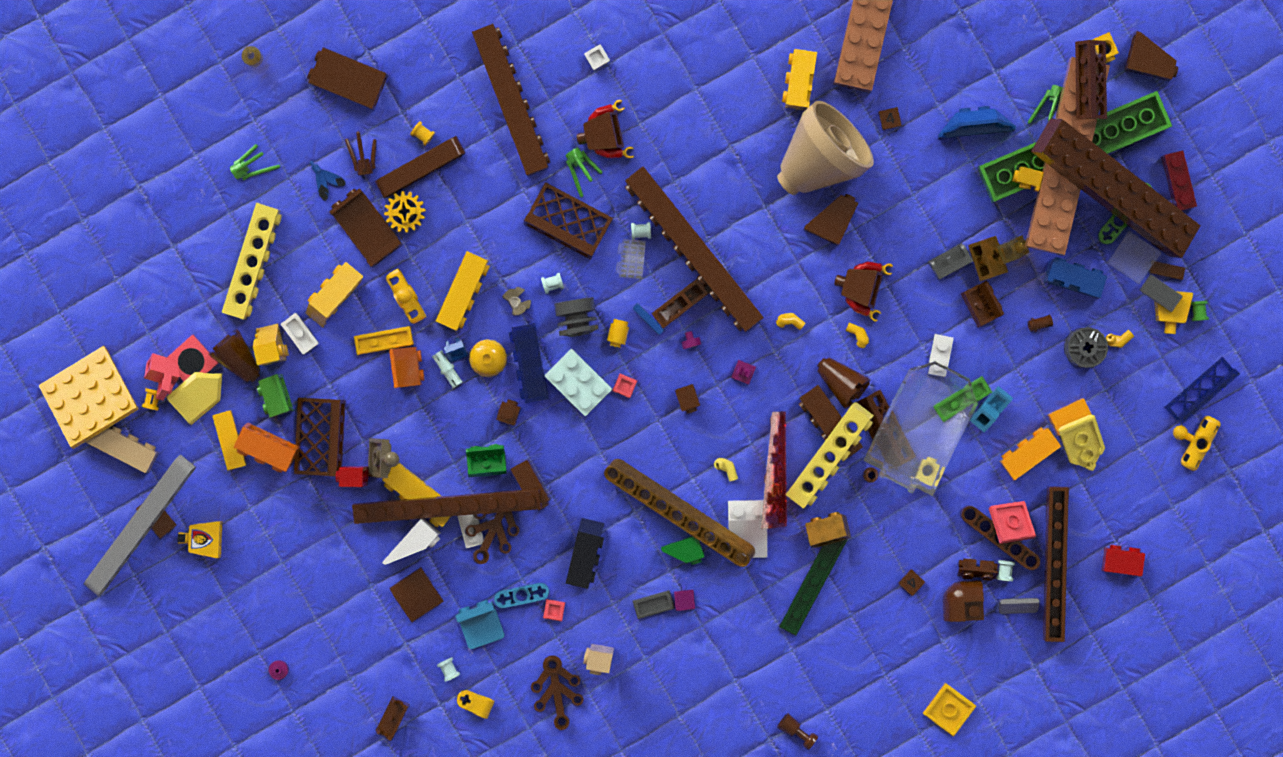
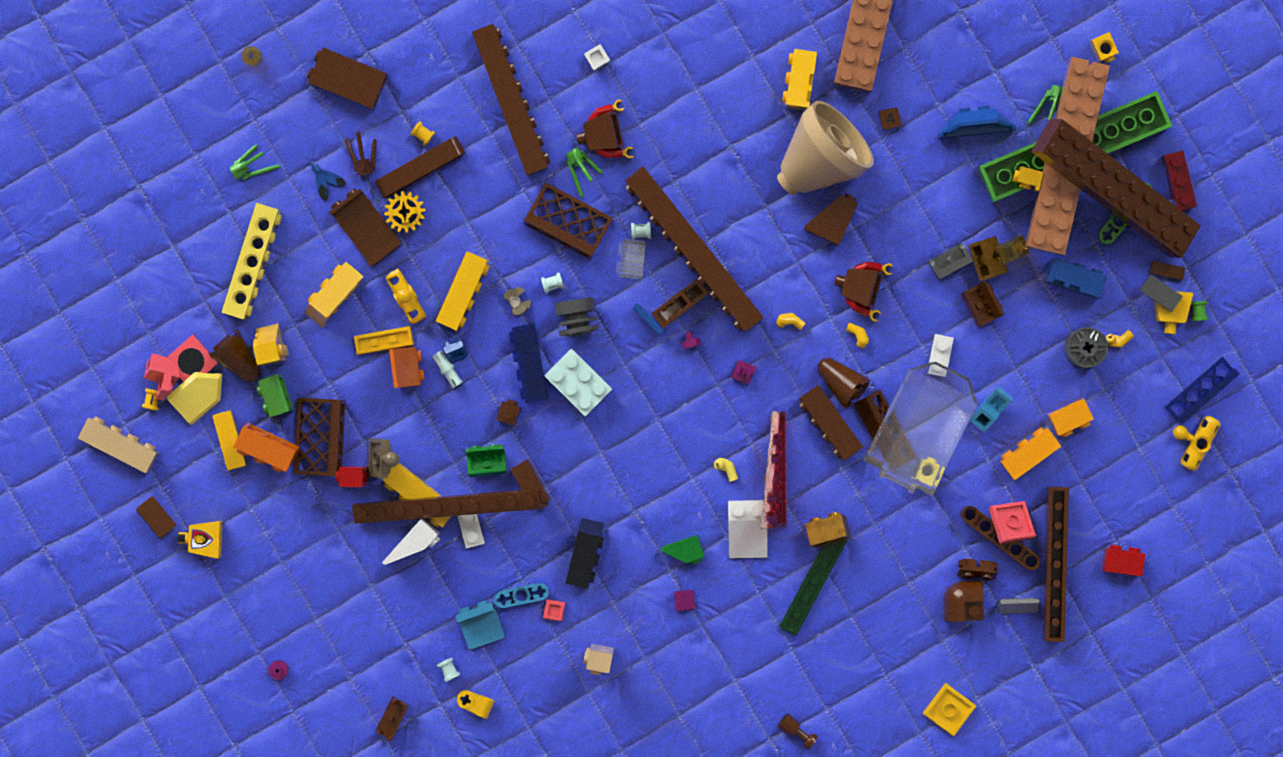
(88, 397): yellow plate -> none
(139, 525): light grey beam -> none
(299, 333): white plate -> none
(416, 594): reddish brown slope -> none
(488, 358): yellow cylinder -> none
(494, 527): reddish brown plant -> none
(556, 689): reddish brown plant -> none
(618, 333): yellow brick -> none
(624, 385): coral tile -> none
(653, 604): dark grey tile -> none
(687, 398): reddish brown brick -> none
(688, 513): pearl gold beam -> none
(798, 491): light yellow brick -> none
(866, 472): reddish brown pin -> none
(911, 582): reddish brown tile -> none
(980, 389): bright green tile -> none
(1005, 570): light aqua bush -> none
(1040, 323): reddish brown pin -> none
(1082, 441): light yellow tile -> none
(1087, 80): reddish brown fence -> none
(1134, 258): clear tile -> none
(1150, 59): reddish brown slope -> none

